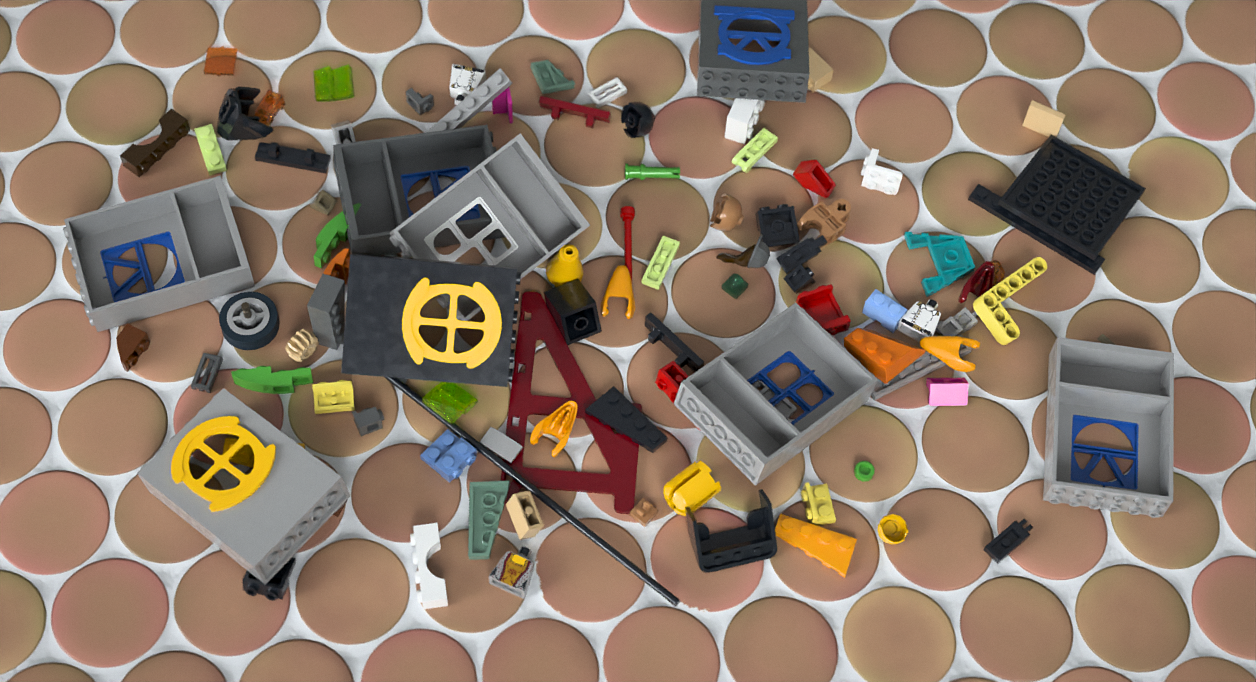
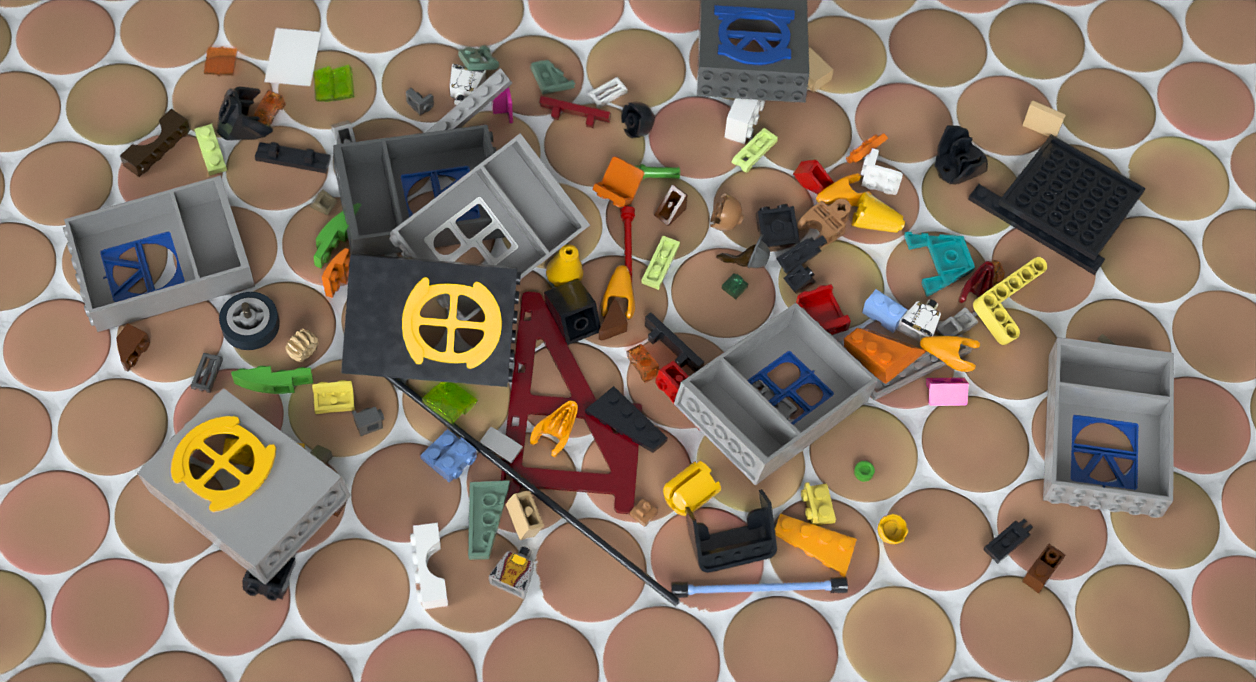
(292, 57): none -> white sticker
(322, 454): none -> dark tan slope
(328, 311): dark grey wedge -> none
(473, 58): none -> sand green plate
(614, 322): none -> reddish brown slope
(619, 182): none -> orange bracket
(643, 362): none -> clear orange leg
(672, 205): none -> reddish brown slope
(835, 585): none -> light blue hose
(841, 190): none -> light orange animal
(866, 147): none -> orange plate
(876, 215): none -> yellow cone
(959, 156): none -> black piece
(1043, 568): none -> reddish brown slope

